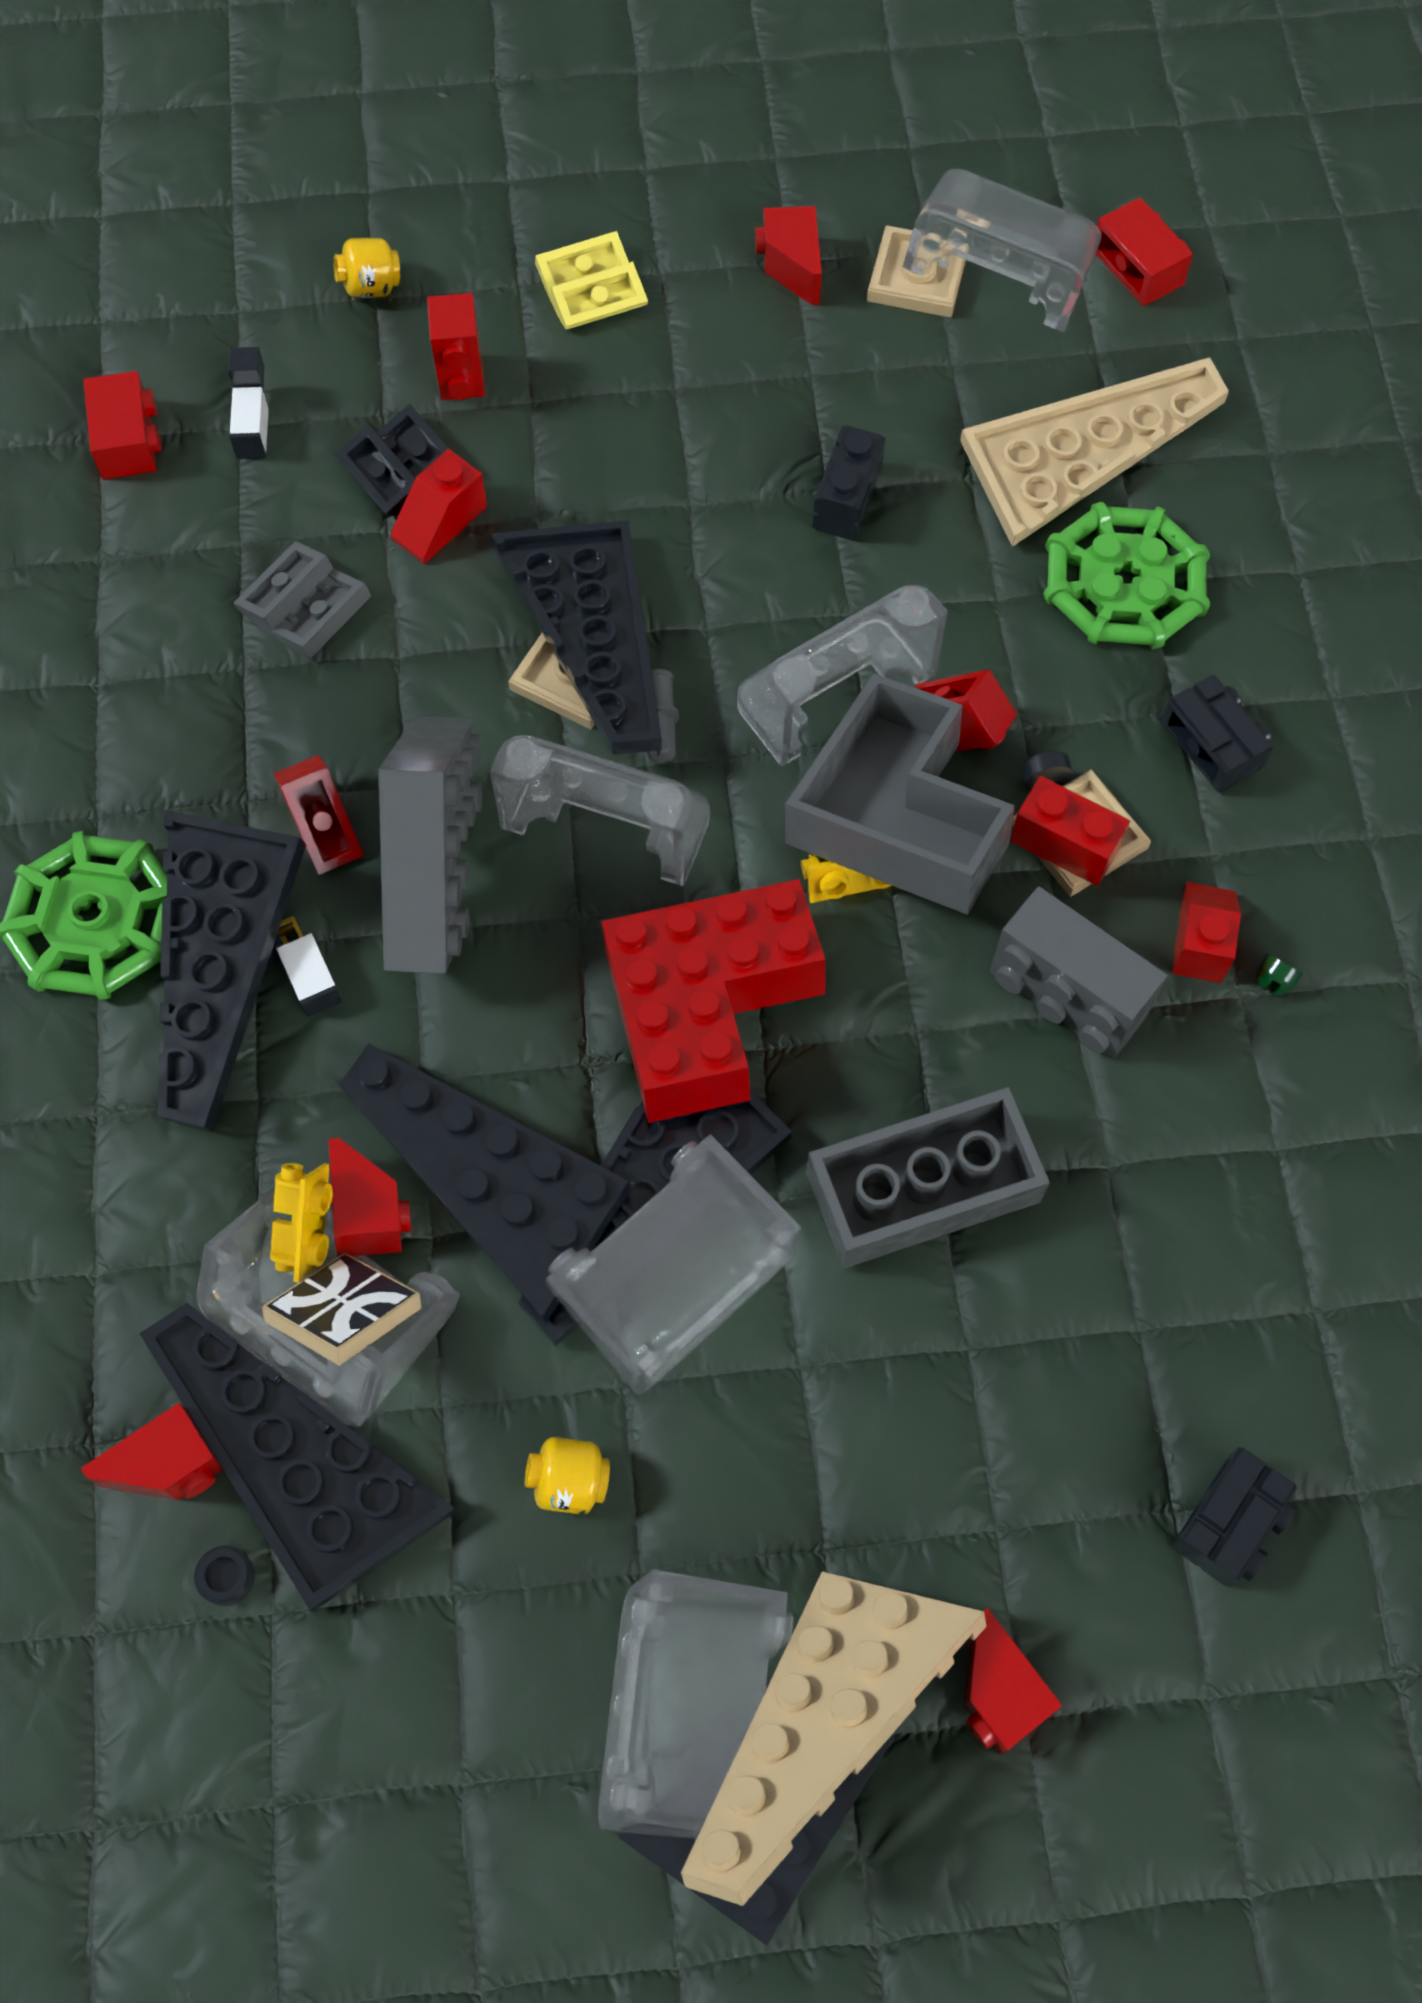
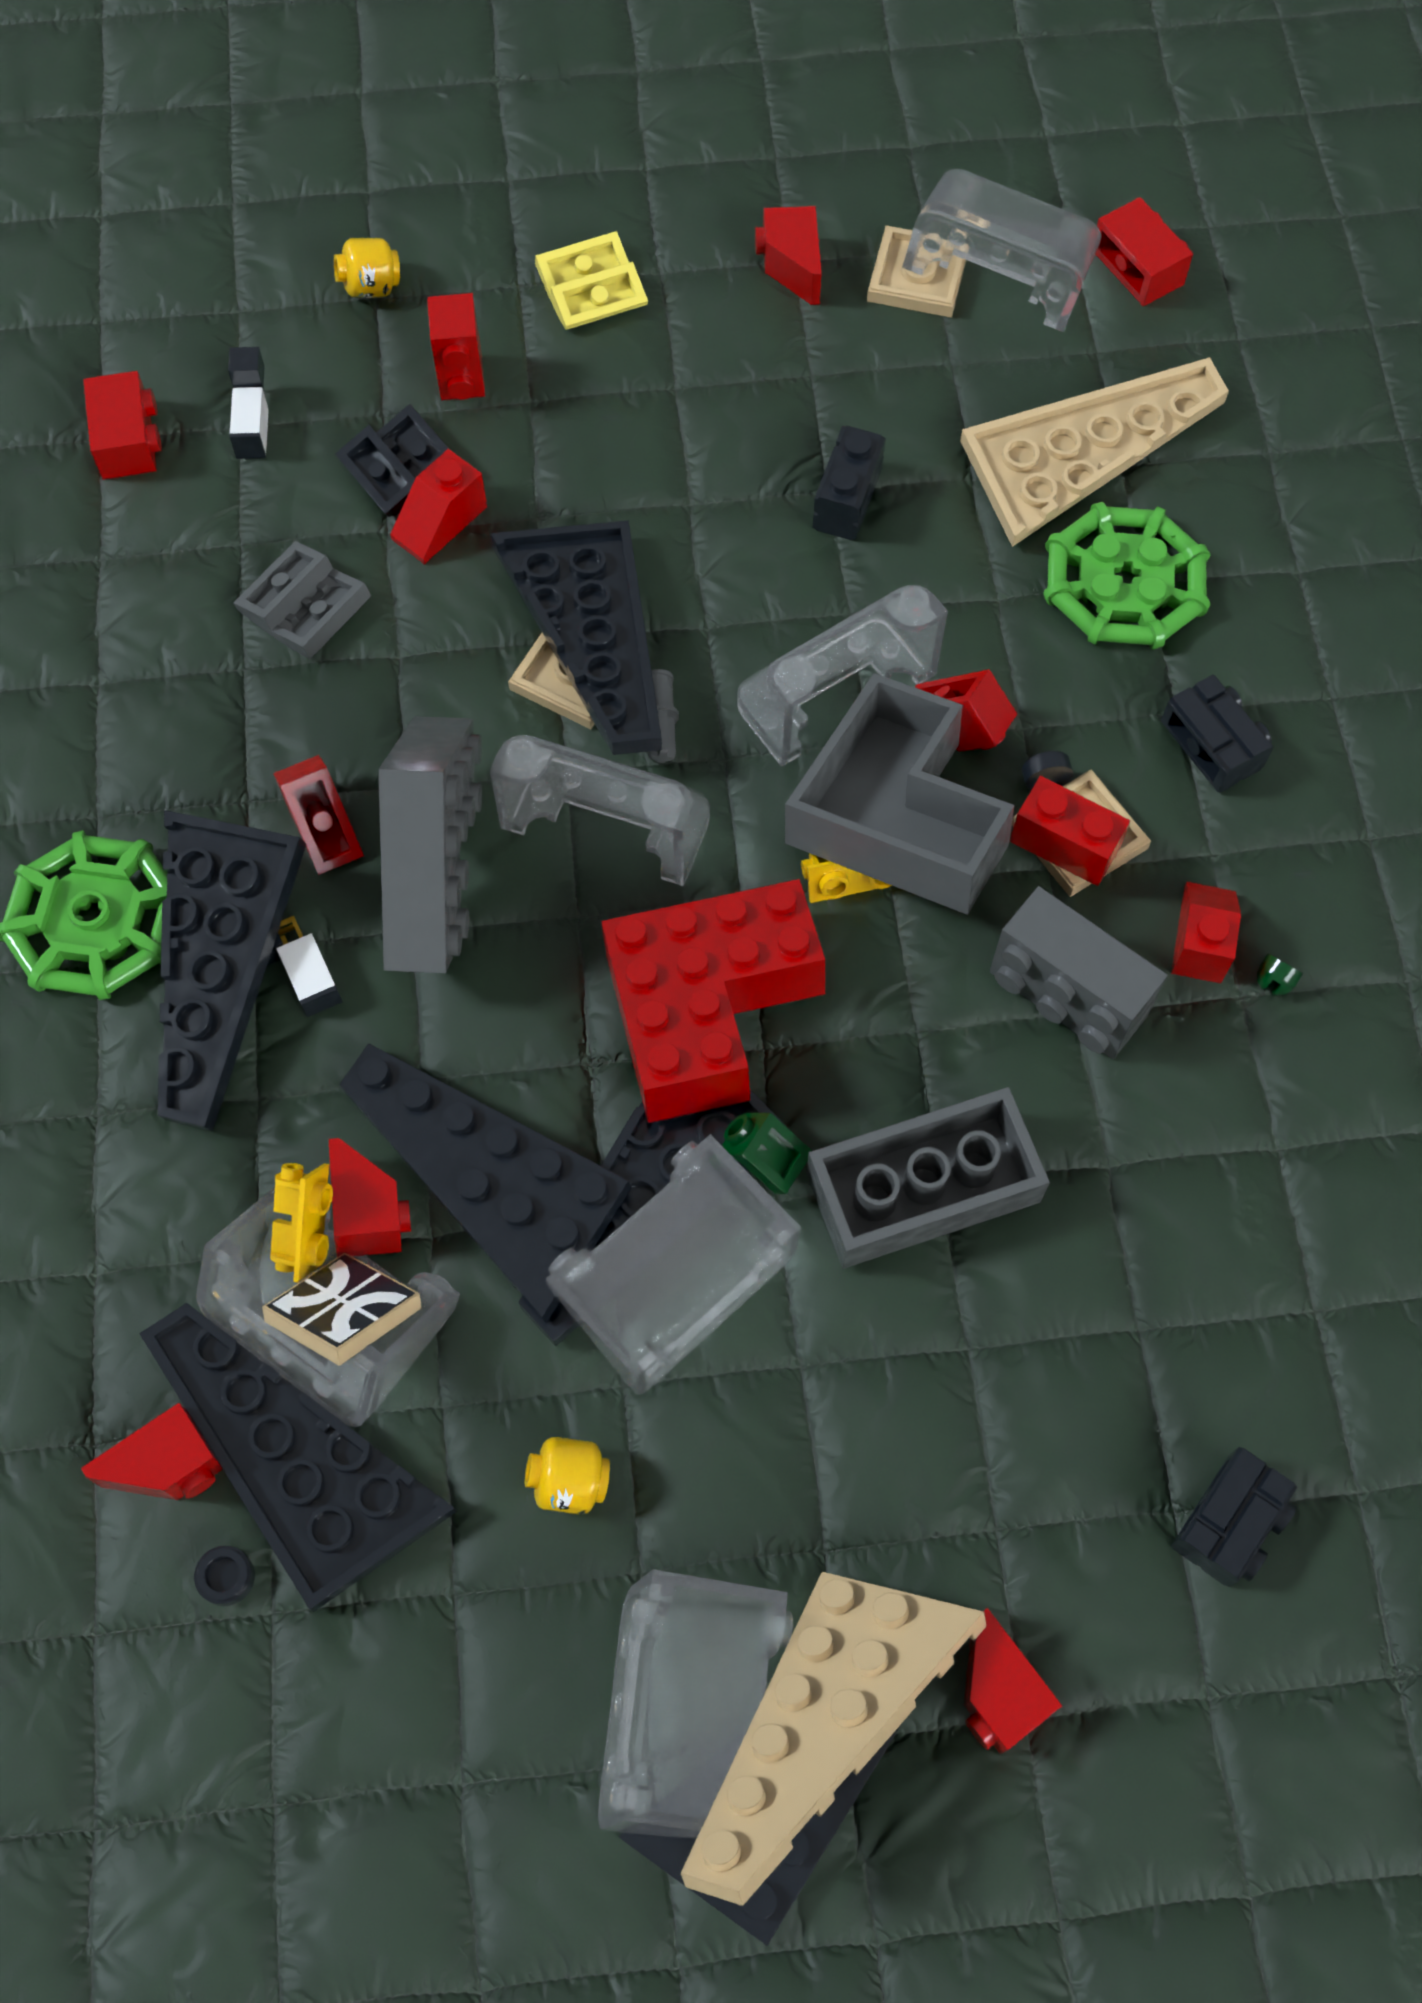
(766, 1149): none -> dark green bracket

